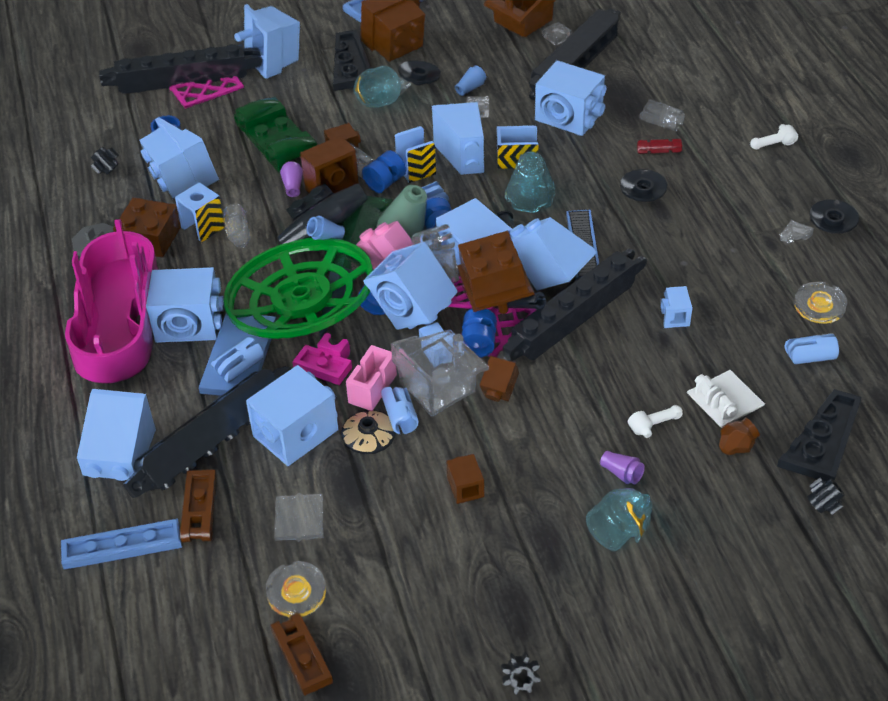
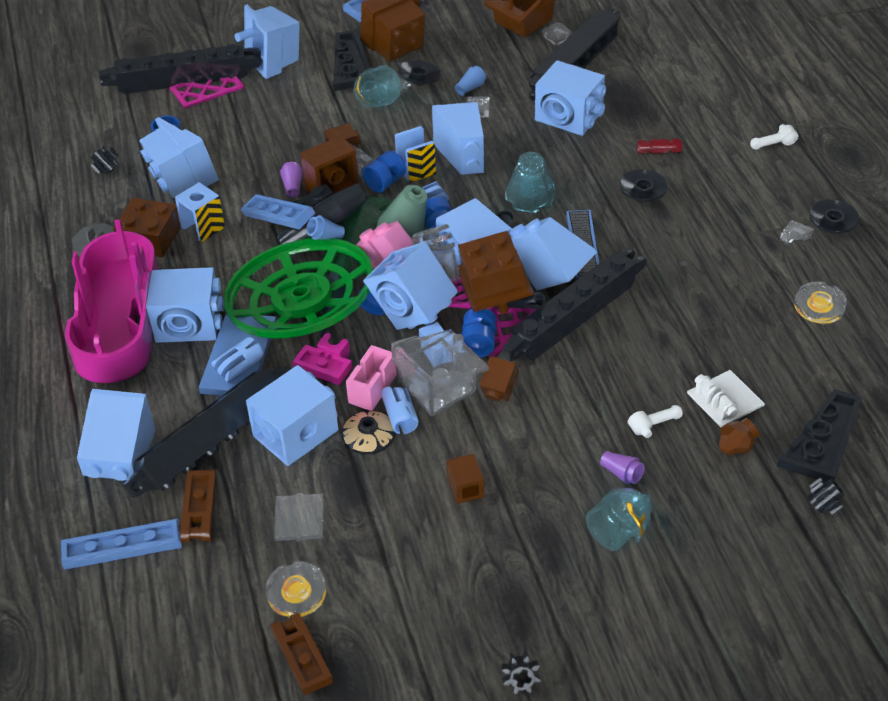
(236, 225): clear arm -> none
(273, 131): dark green piece -> none
(277, 211): none -> medium blue tile
(513, 142): piece -> none
(662, 115): clear arm -> none
(676, 307): light blue brick -> none
(812, 348): light blue arm -> none

